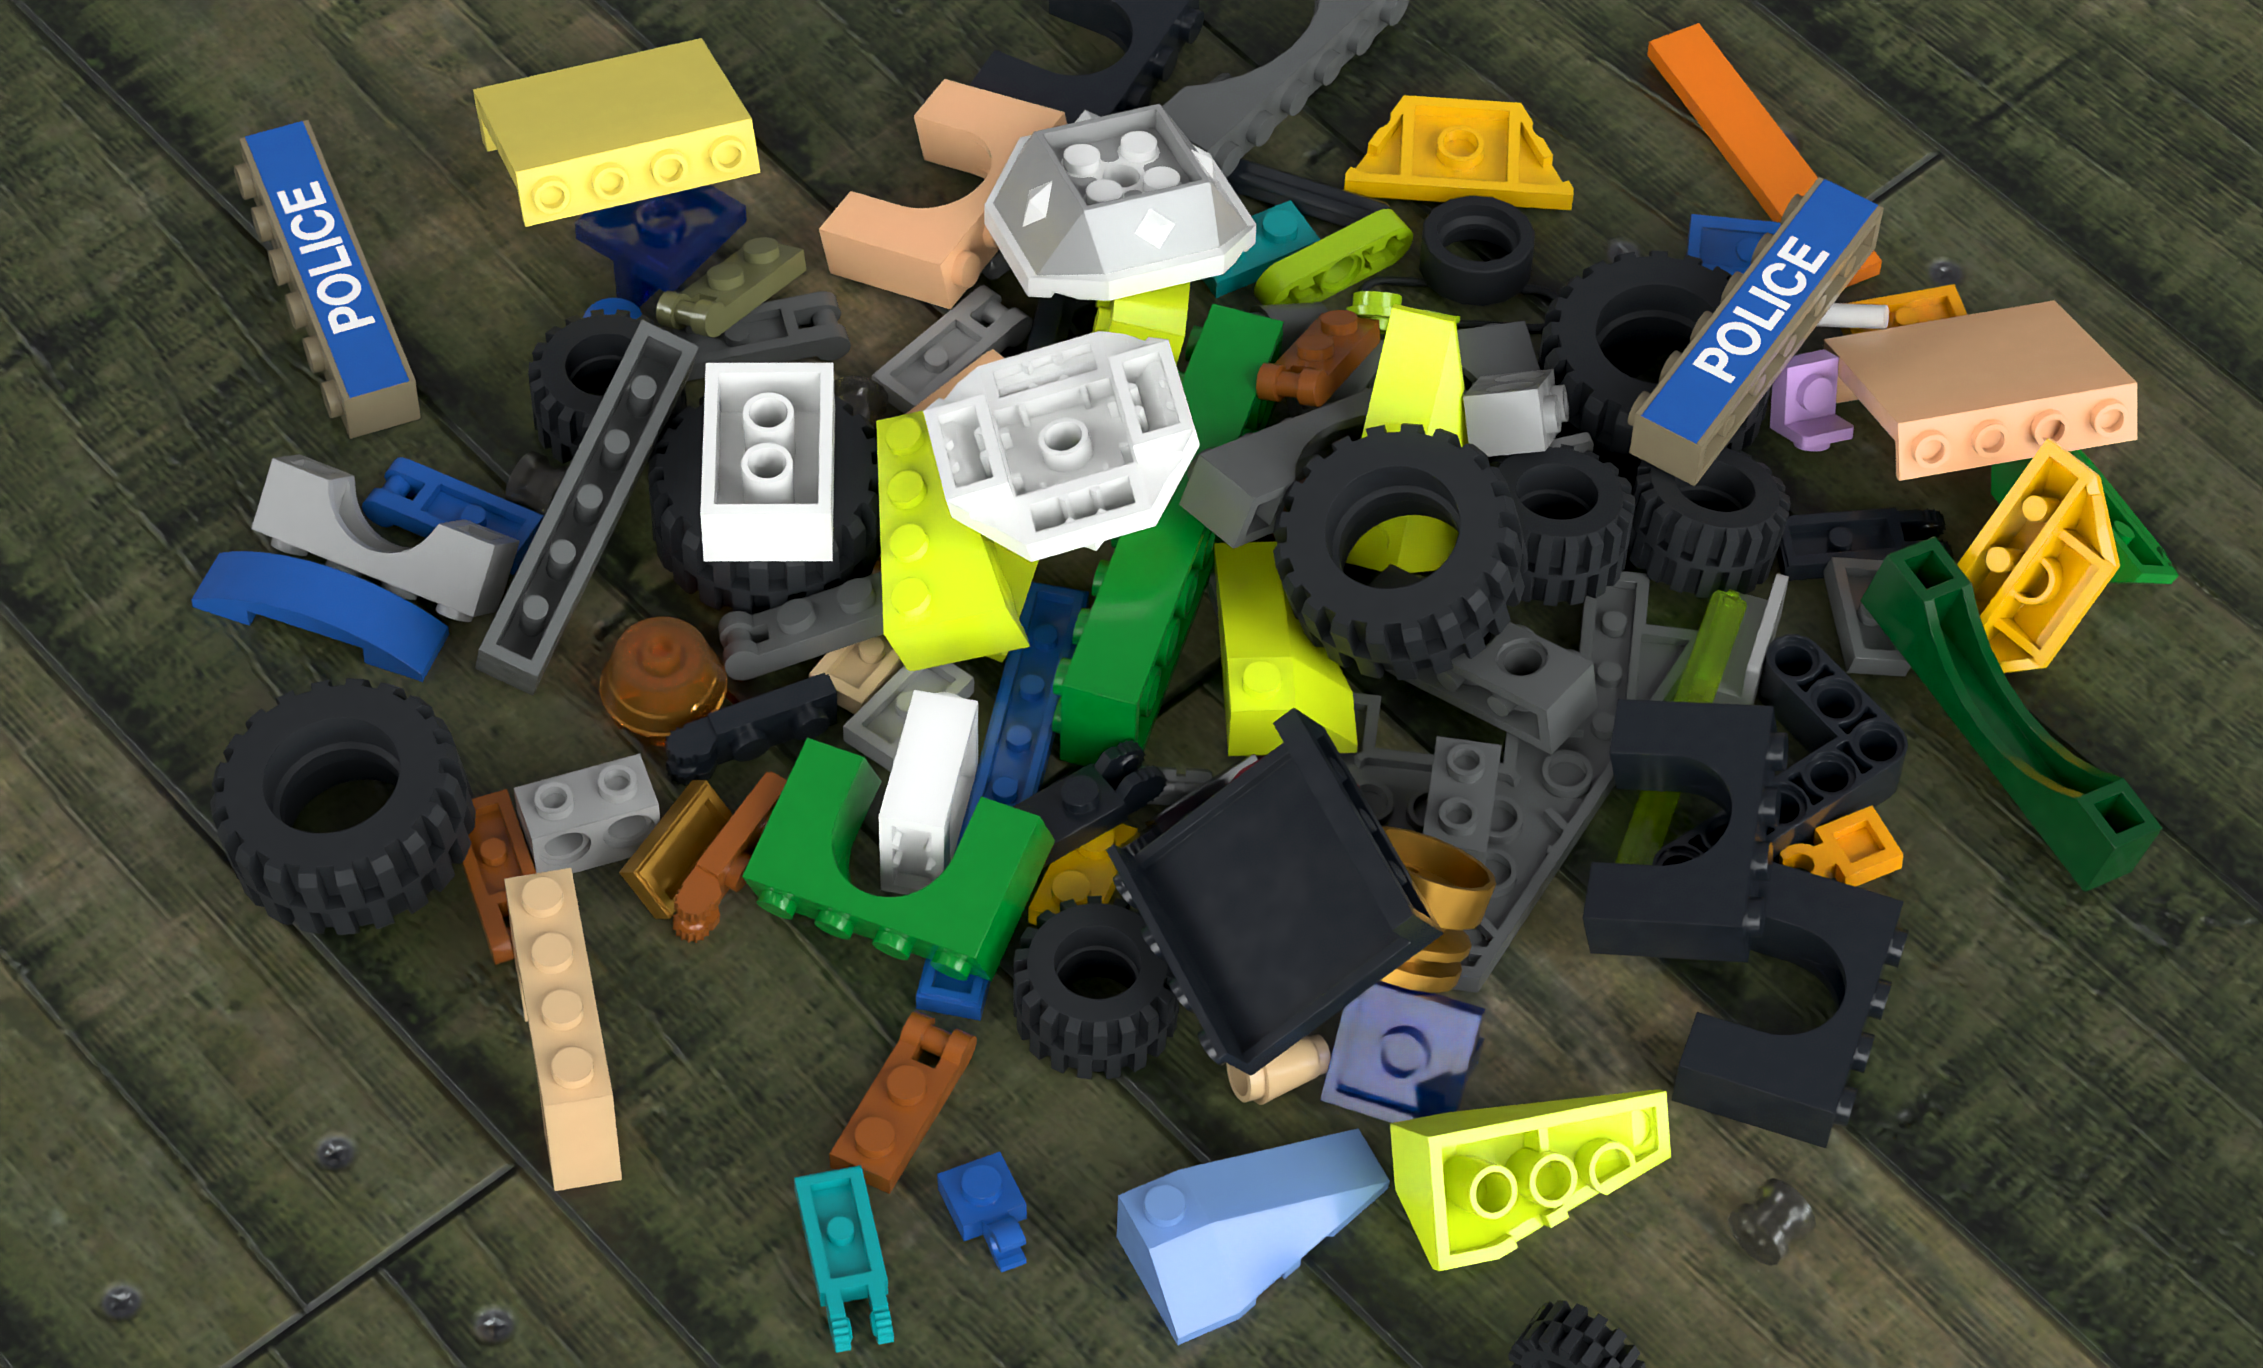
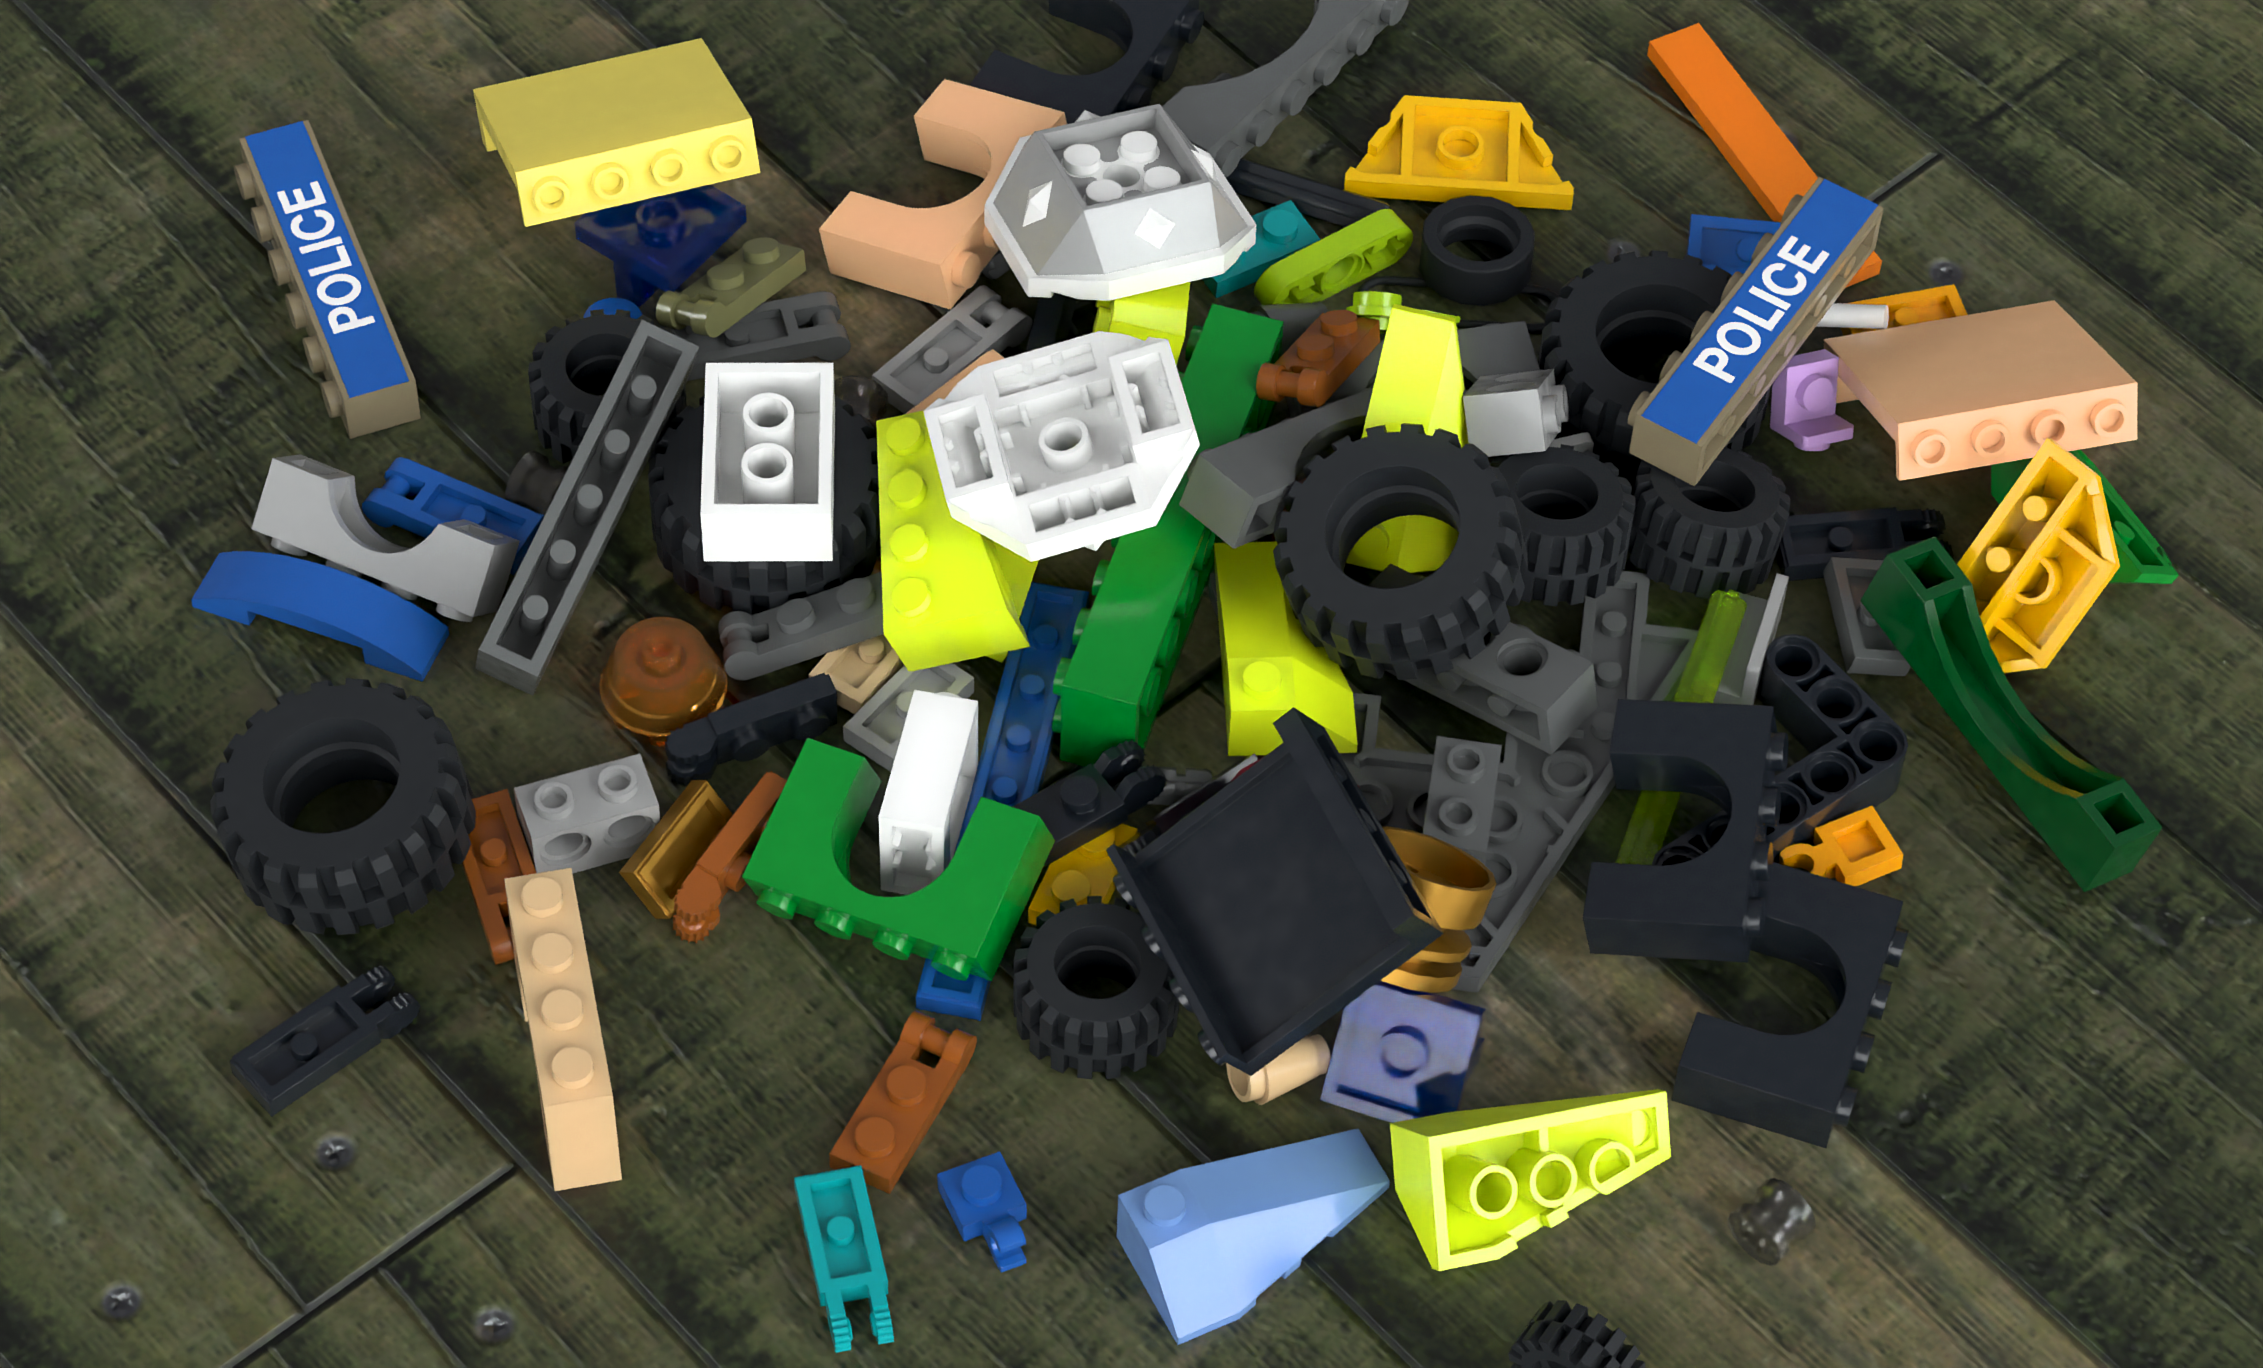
(322, 1039): none -> black hinge

